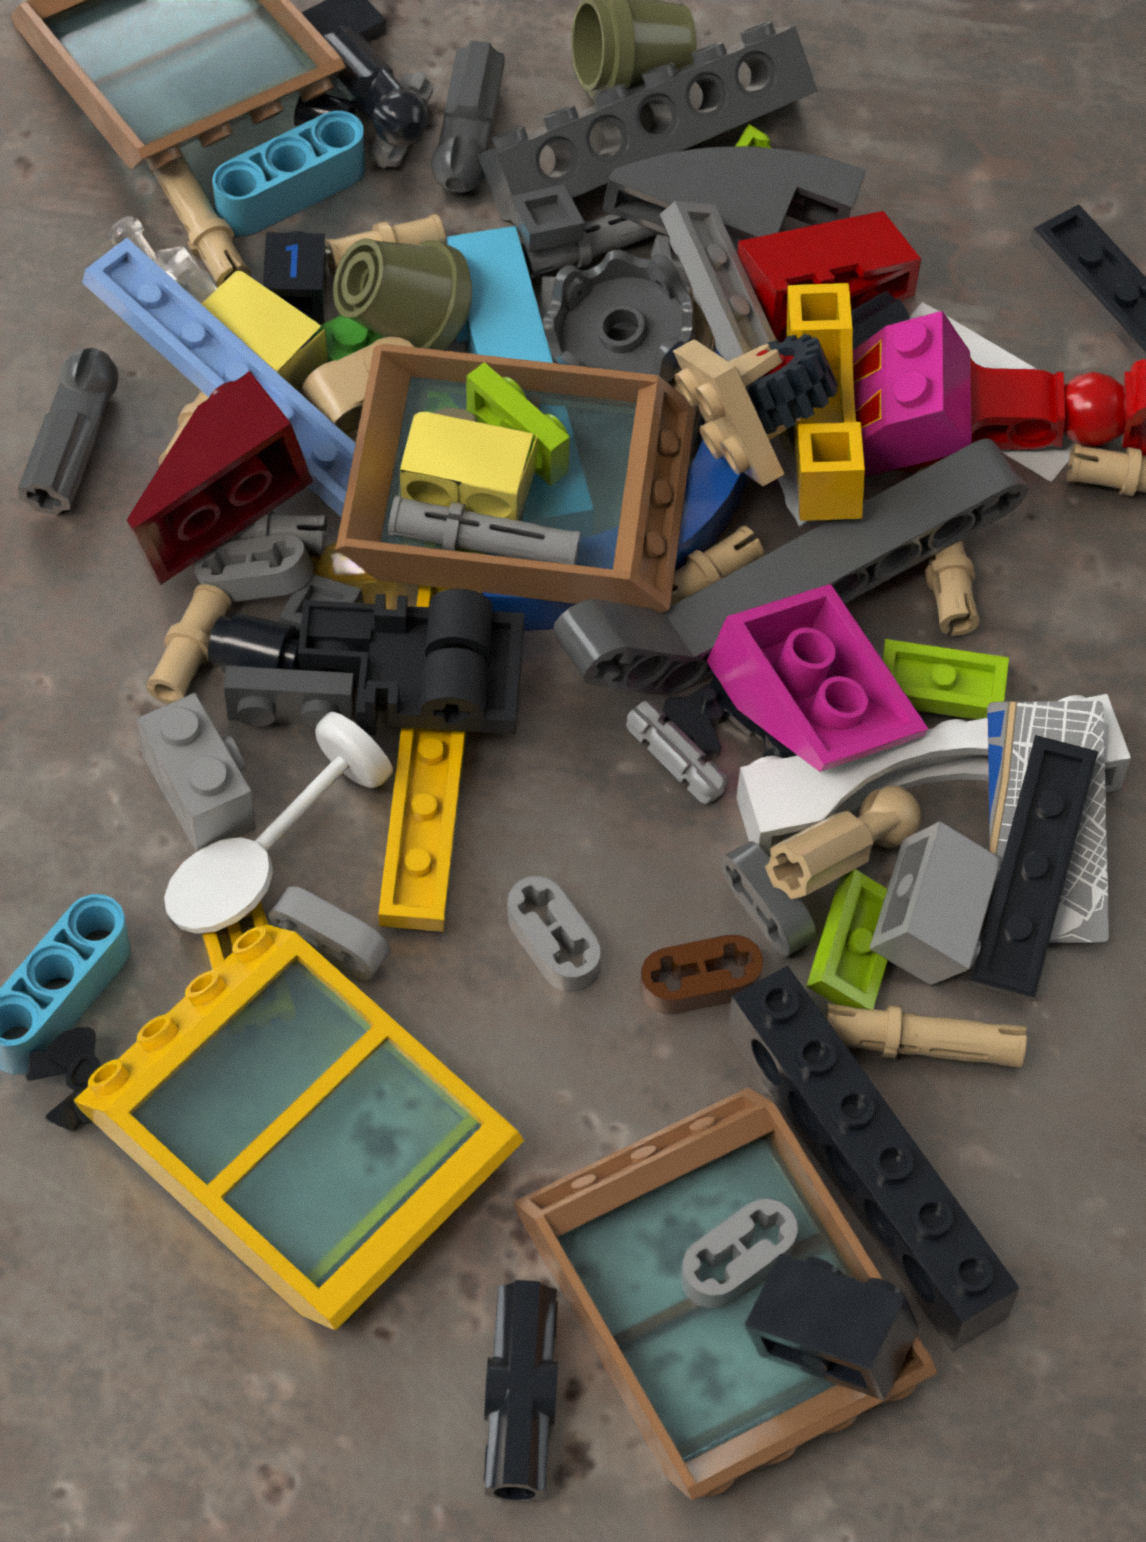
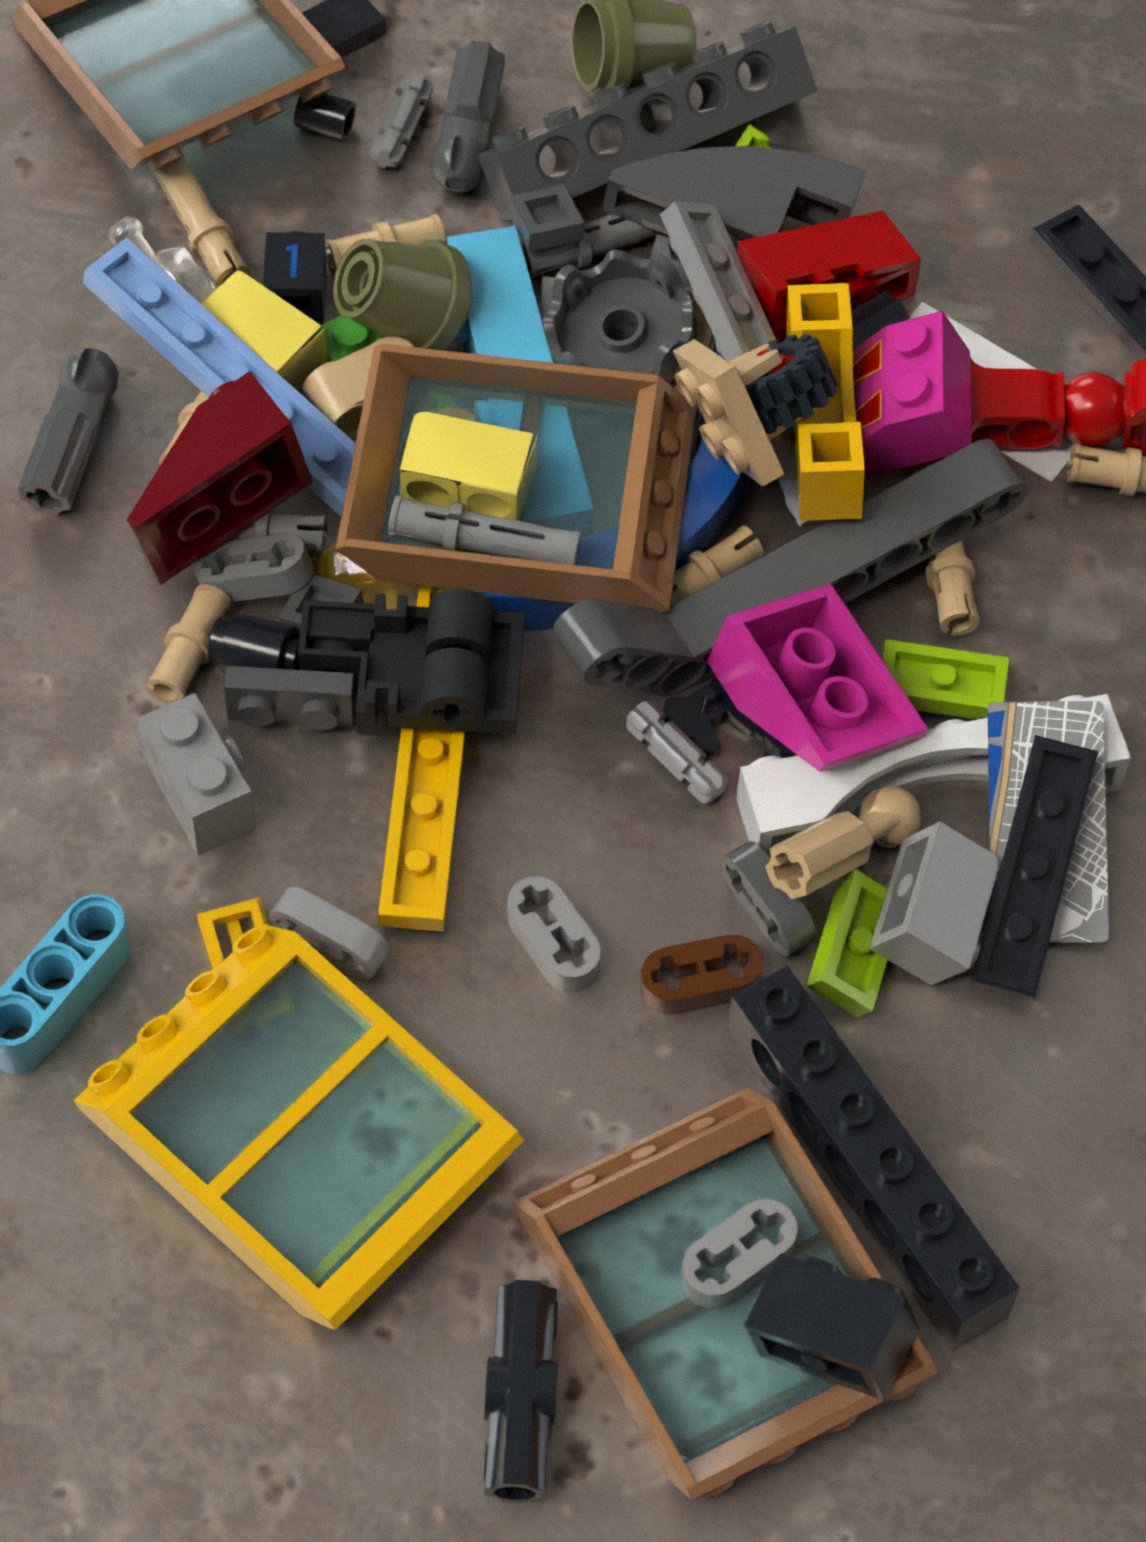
(75, 1057): black piece -> none
(234, 874): white piece -> none
(290, 172): medium azure beam -> none
(370, 84): black piece -> none
(504, 404): lime plate -> none
(938, 1037): tan pin -> none

